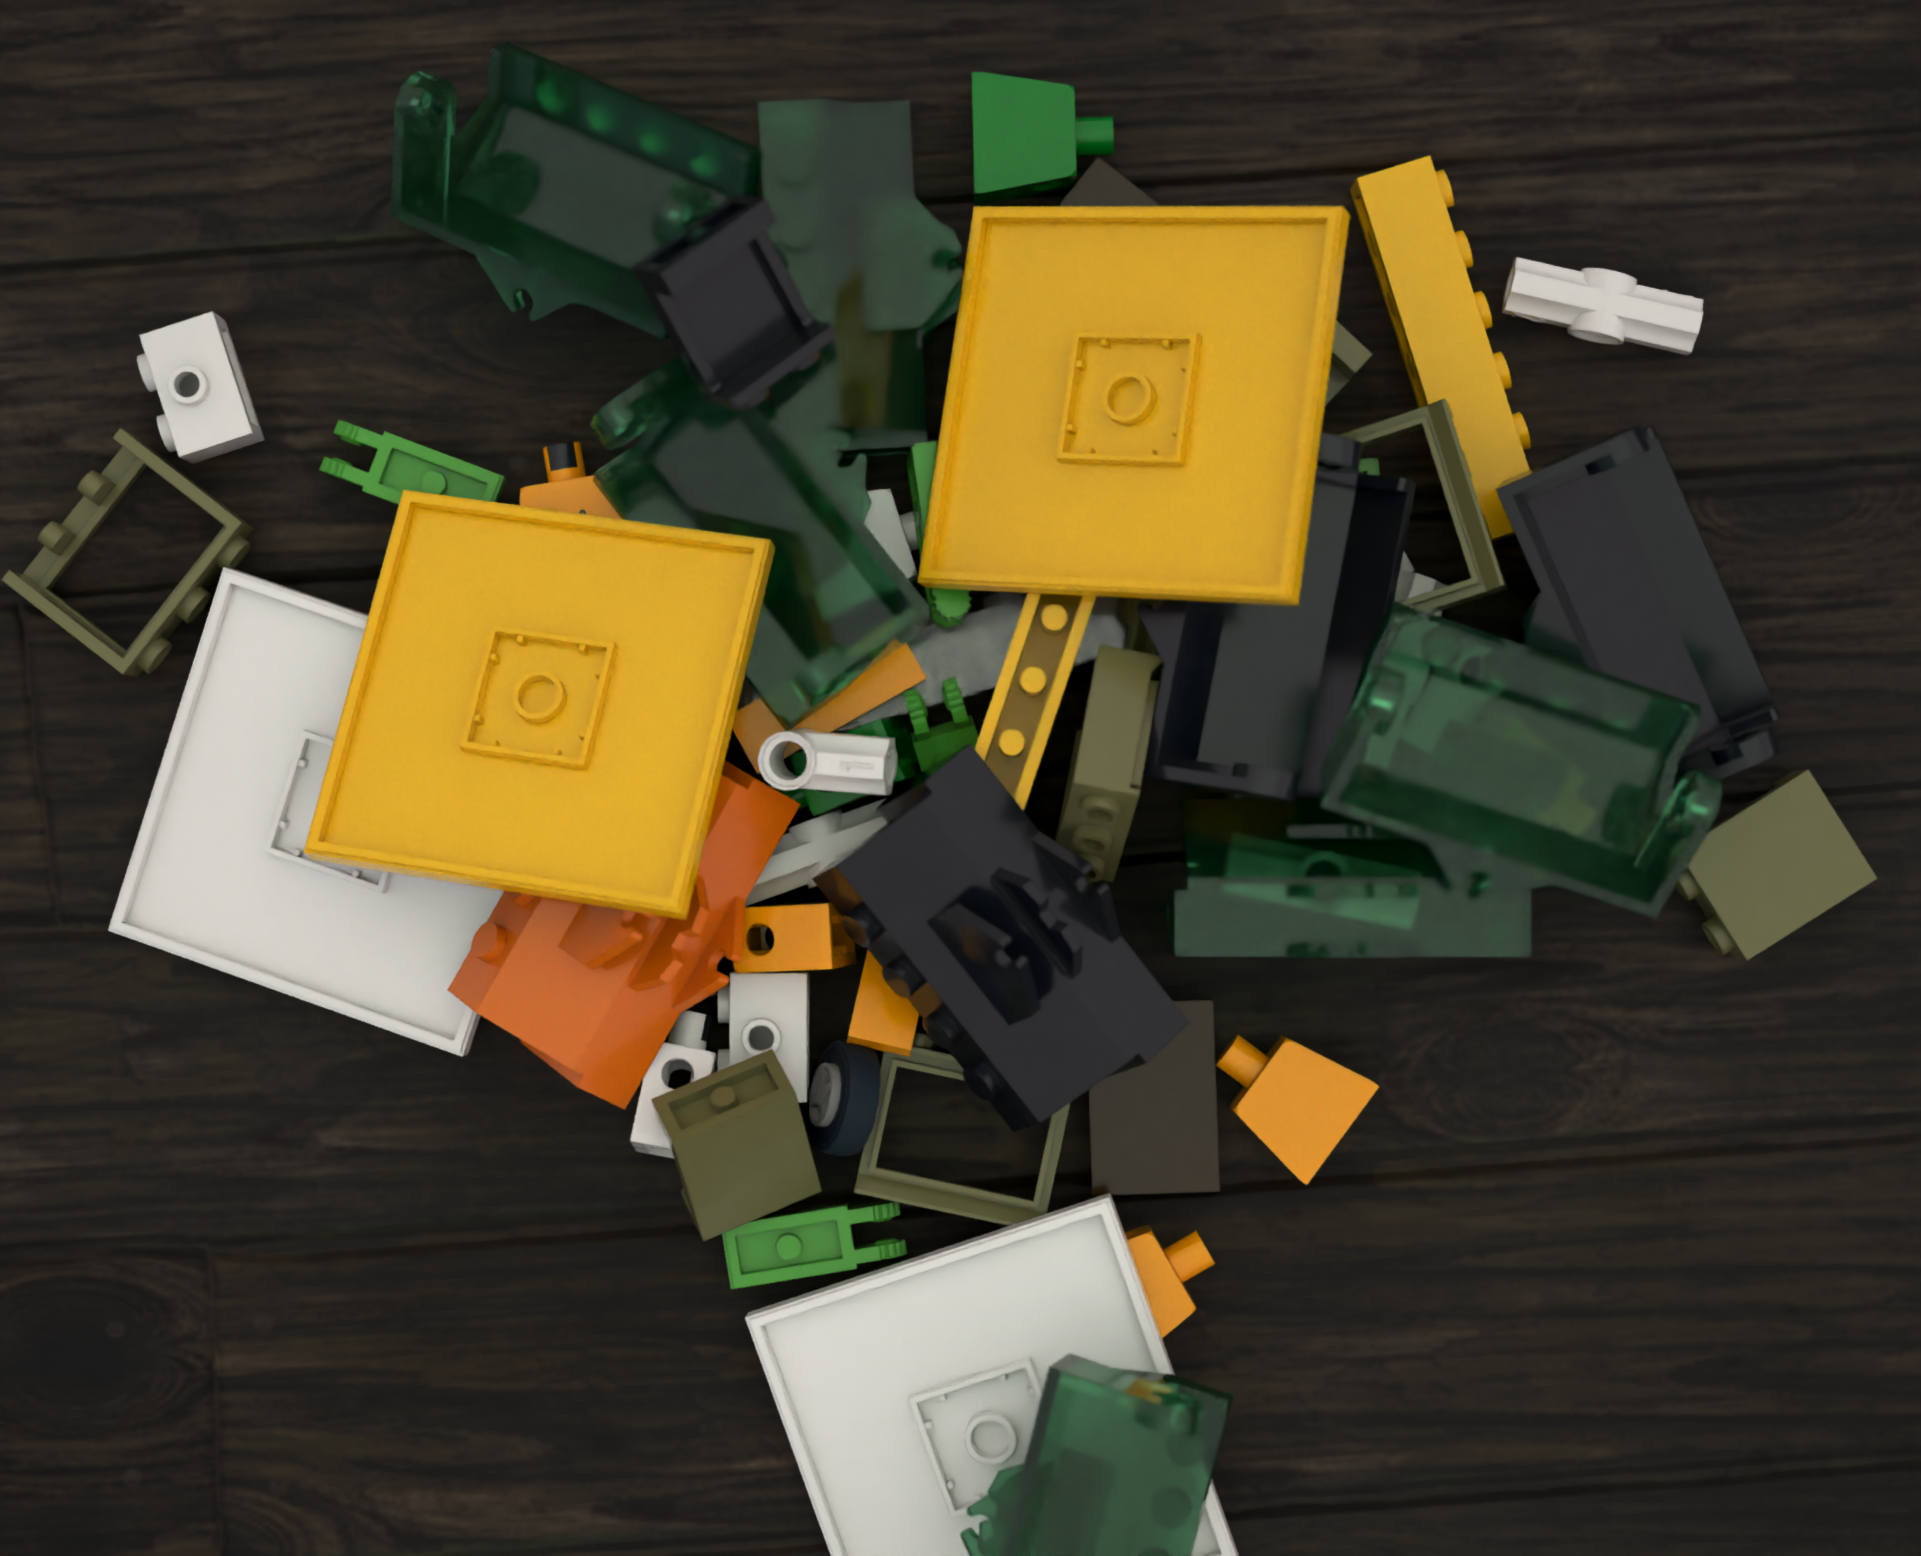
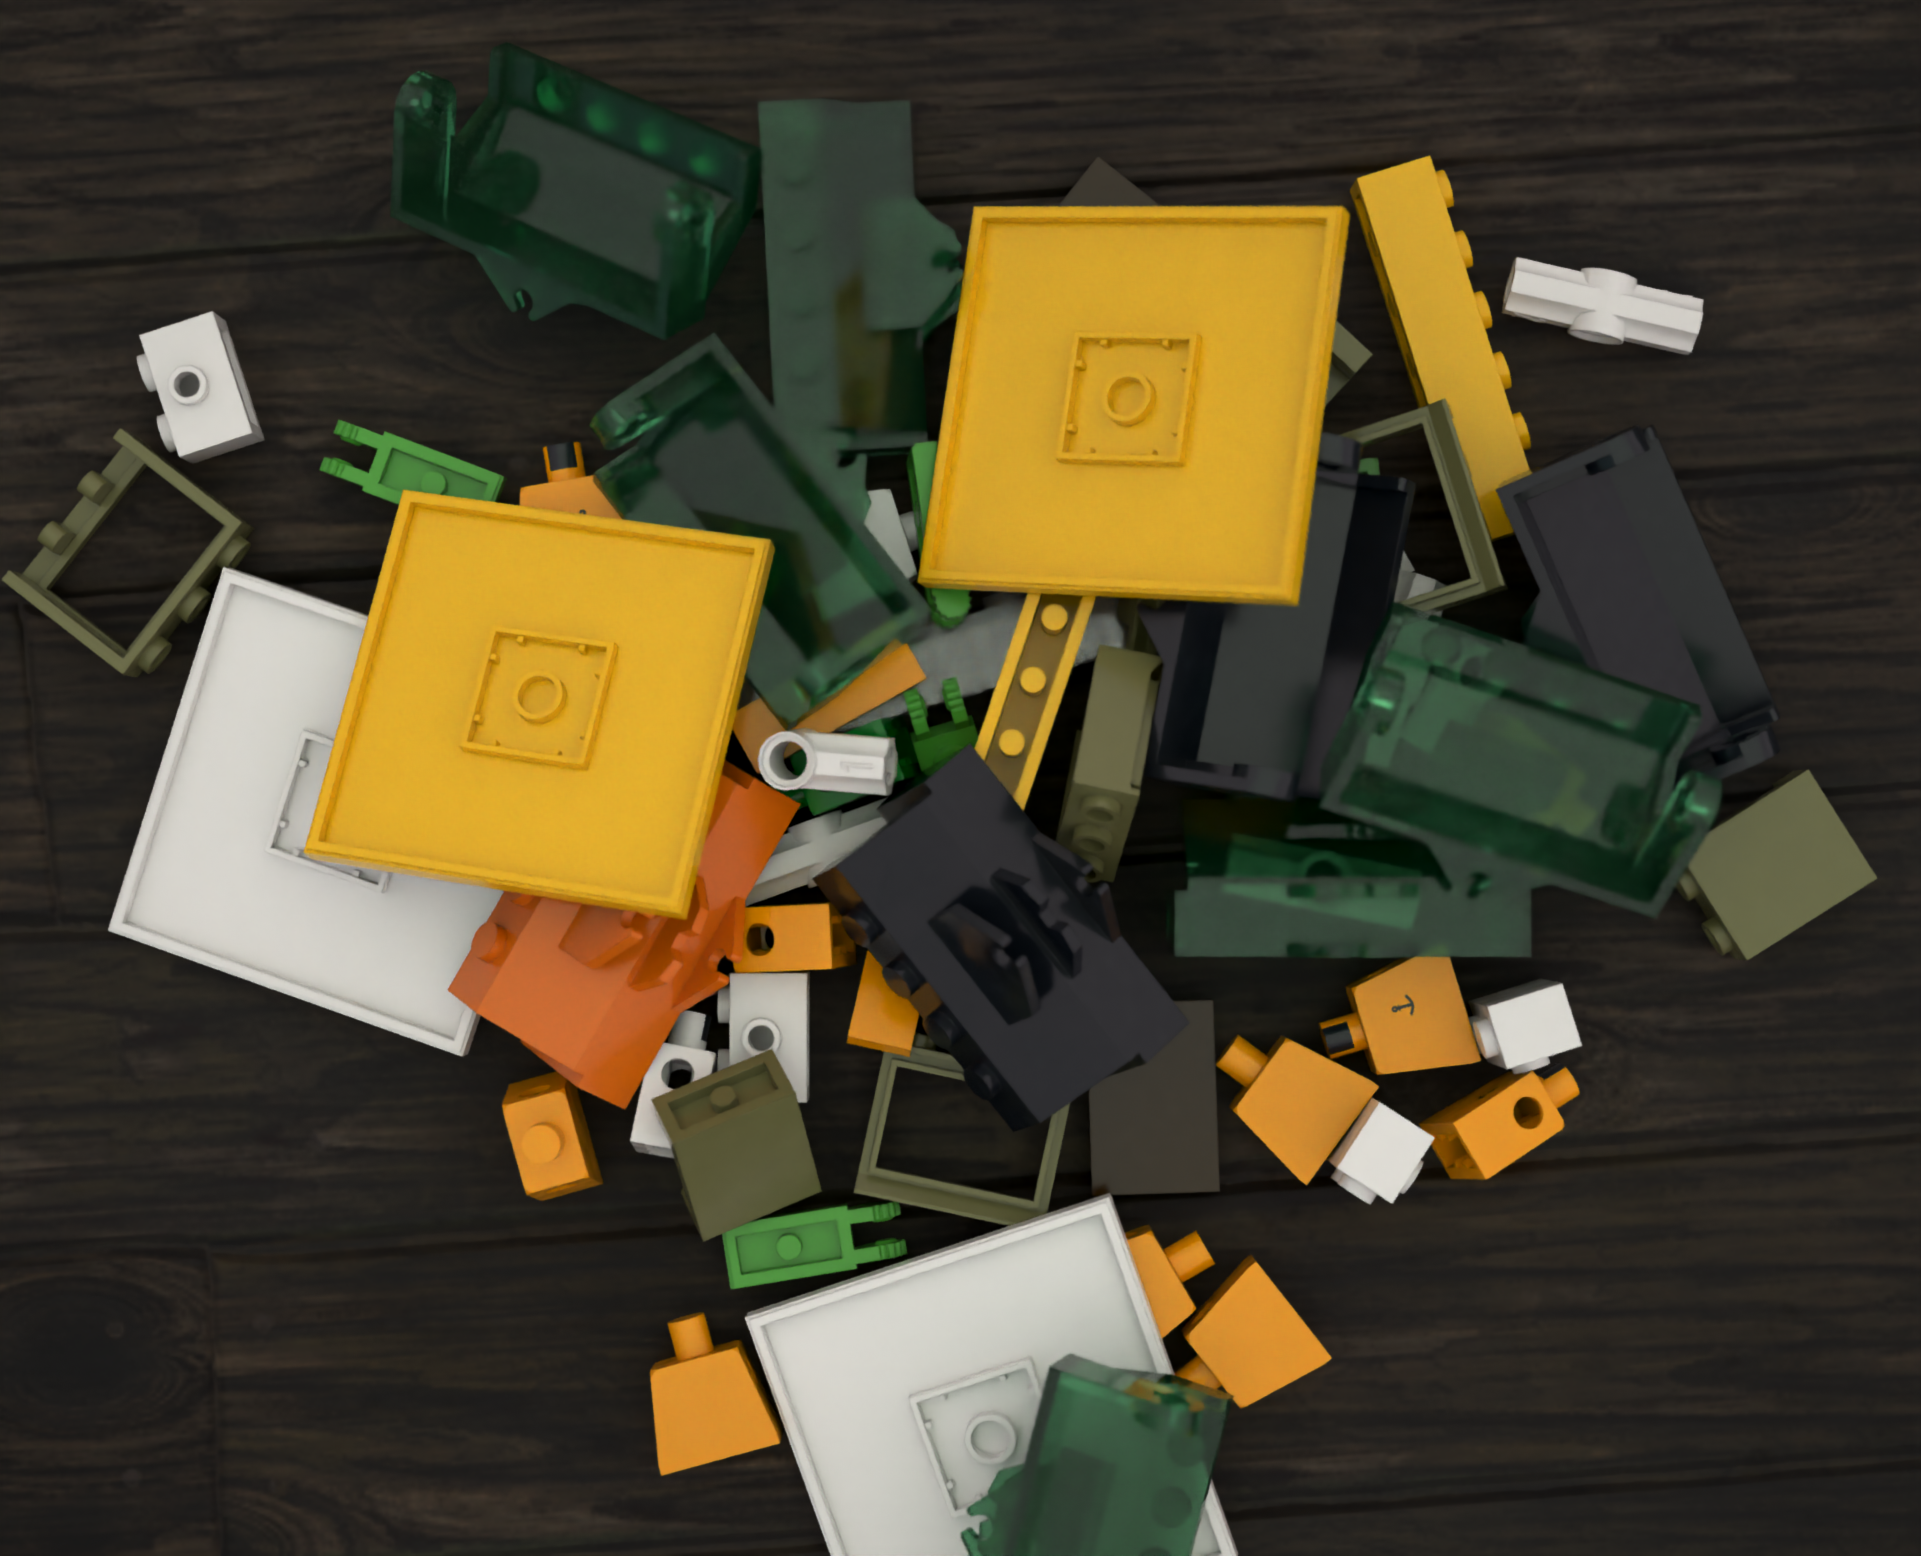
(550, 1137): none -> light orange torso
(708, 1400): none -> light orange torso
(732, 304): black panel -> none
(844, 1098): black wheel -> none
(1029, 137): green torso -> none
(1249, 1338): none -> light orange torso
(1379, 1154): none -> white brick
(1405, 1018): none -> light orange torso
(1500, 1121): none -> light orange torso
(1524, 1025): none -> white brick

